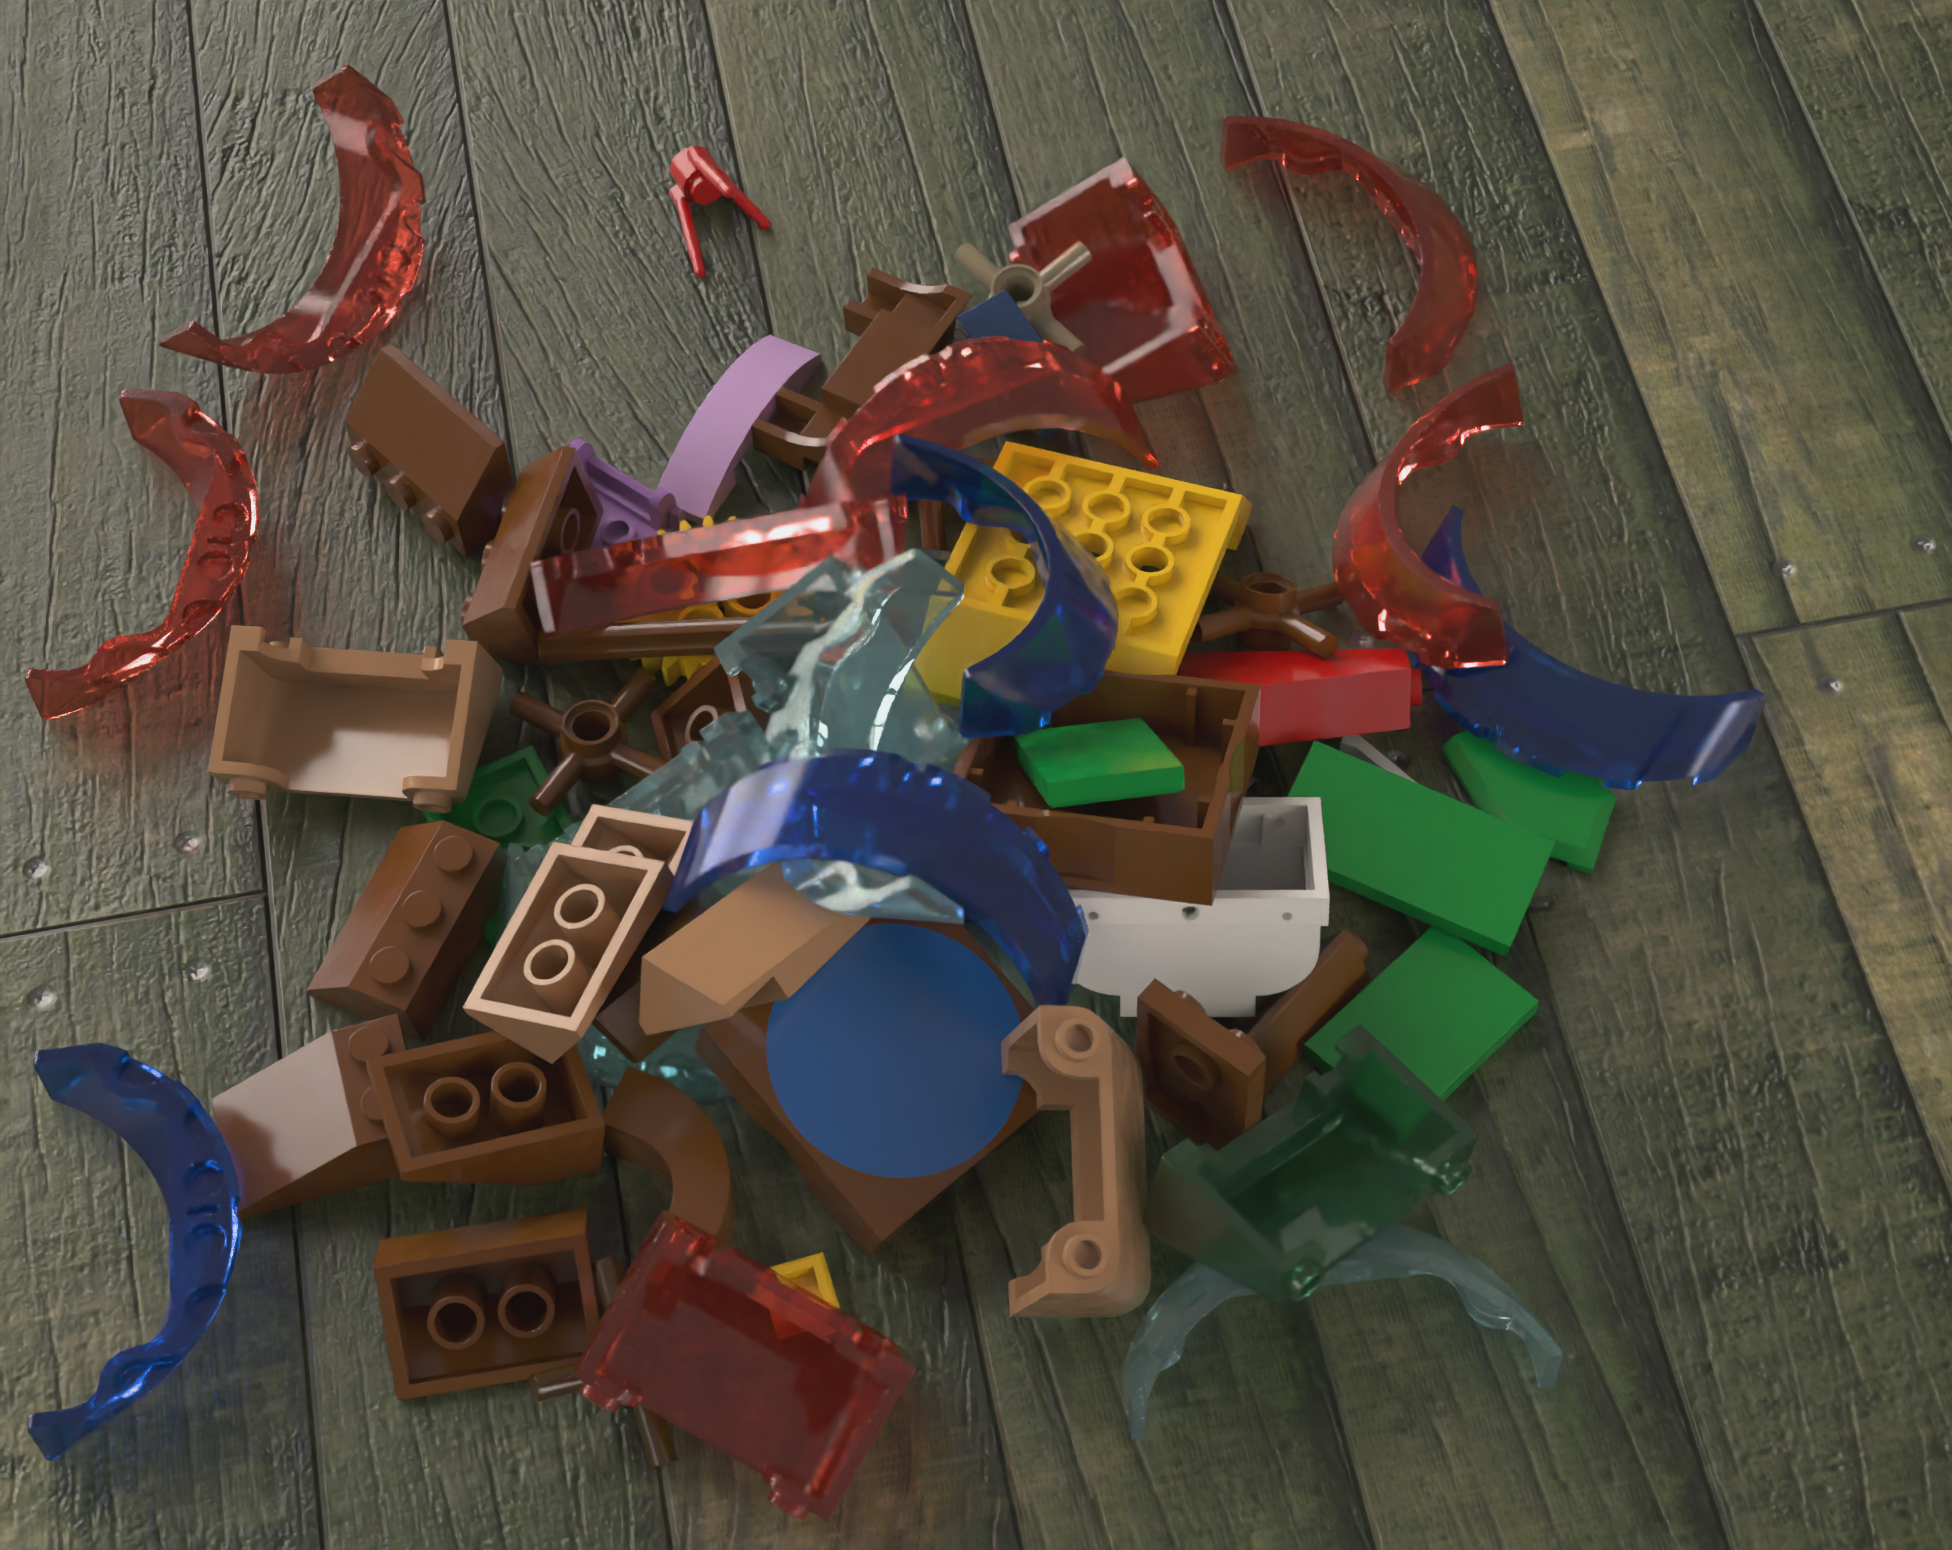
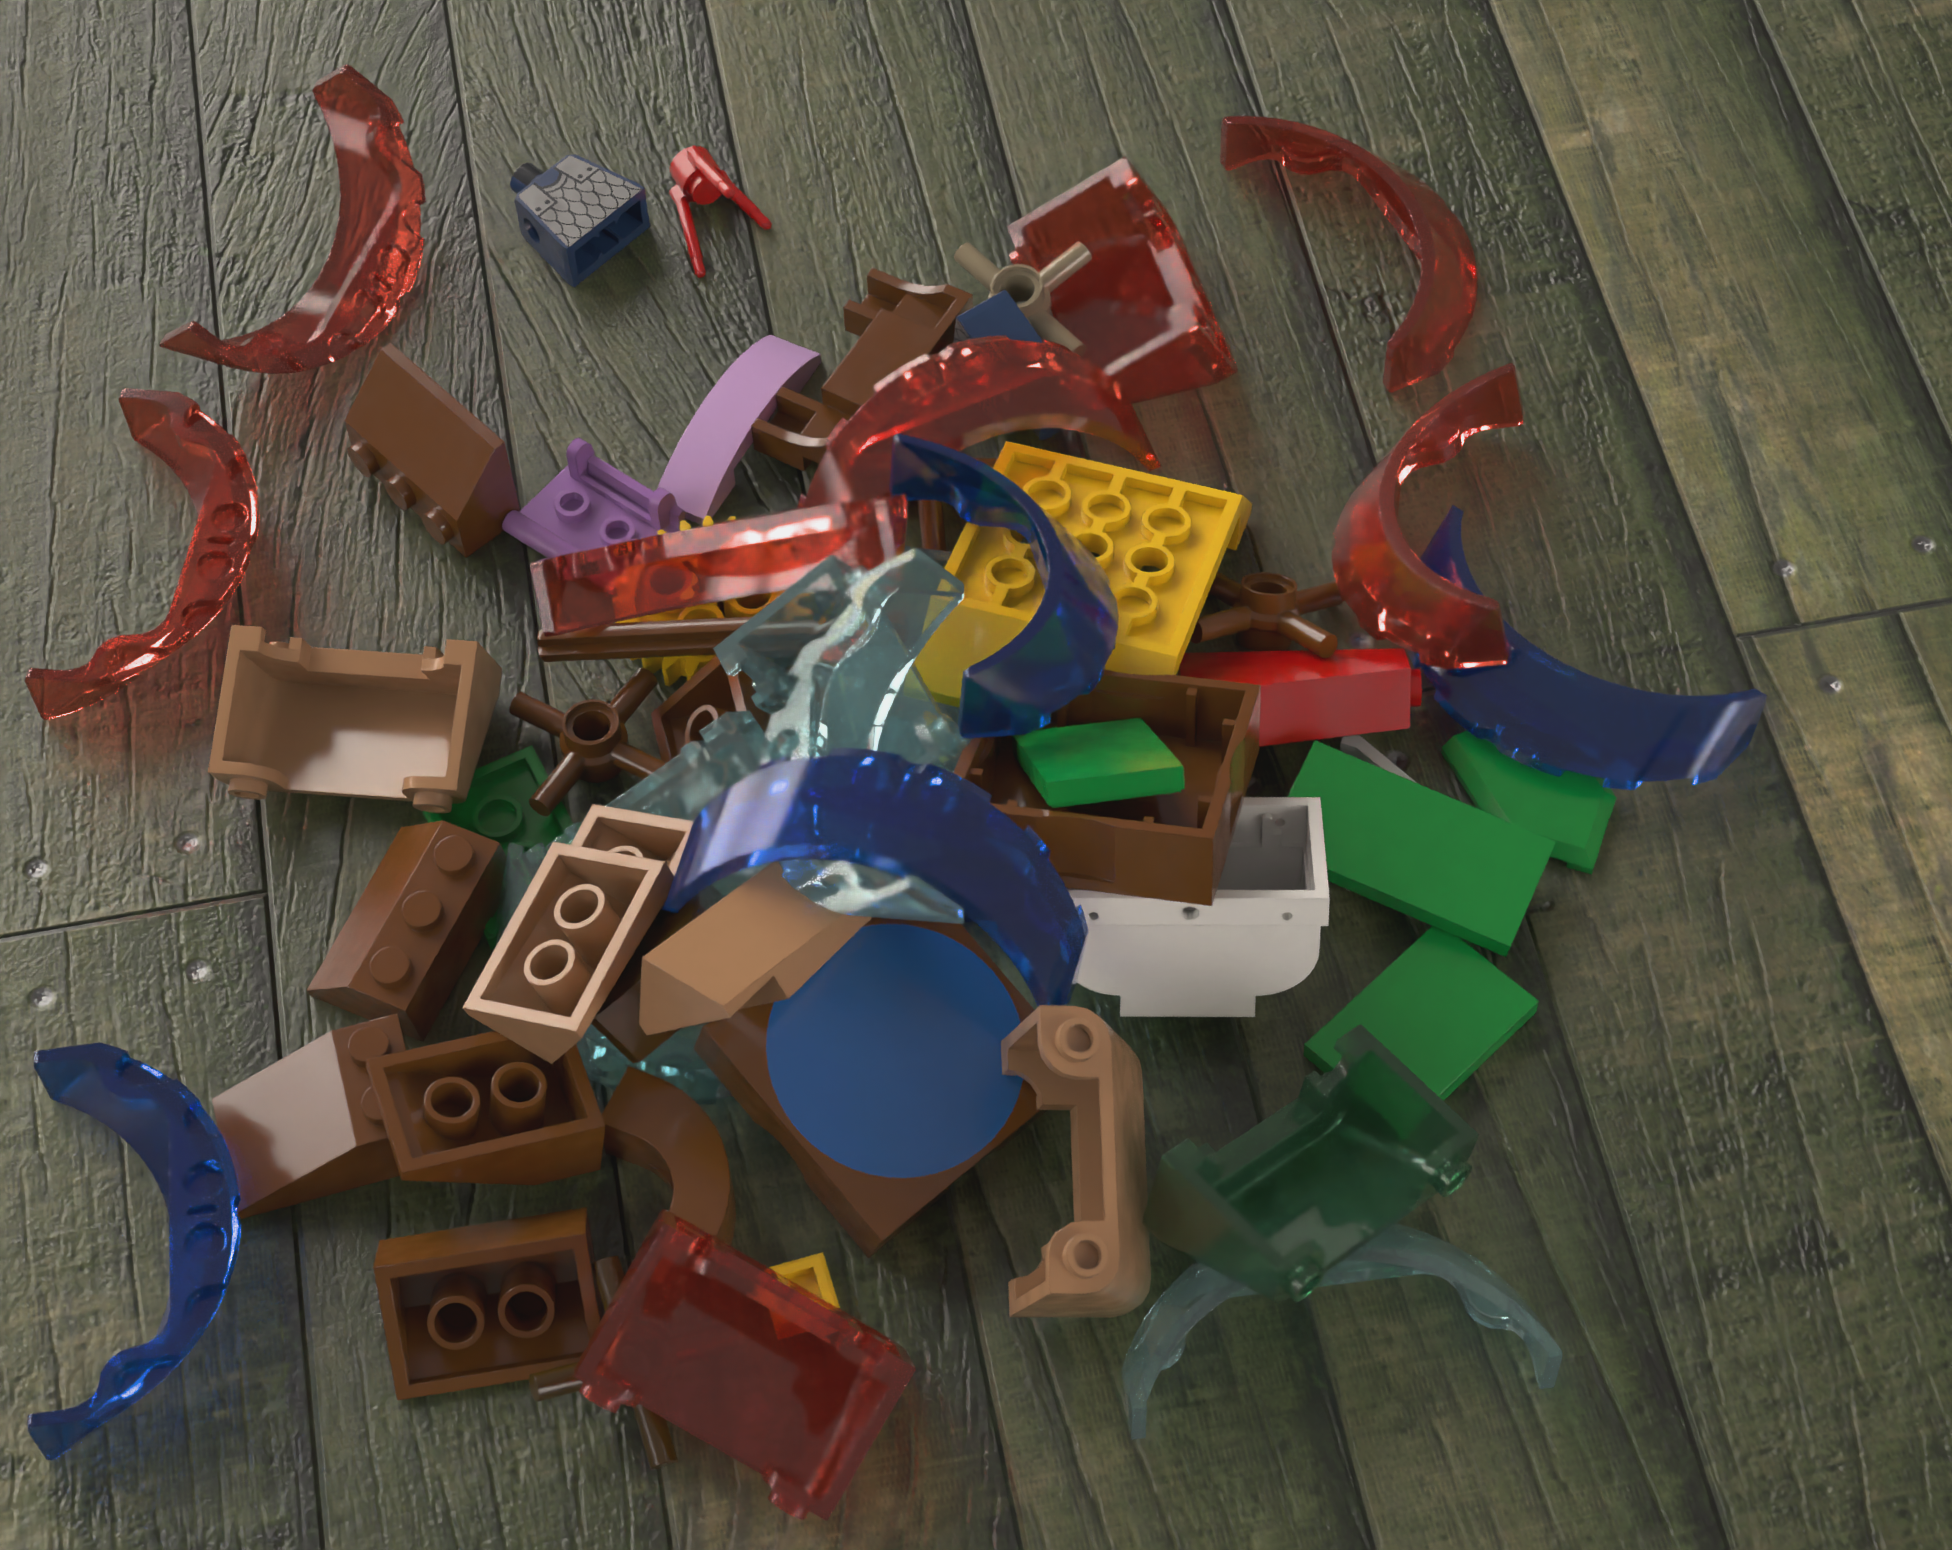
(543, 516): reddish brown slope -> none
(578, 214): none -> torso
(1216, 1078): reddish brown piece -> none

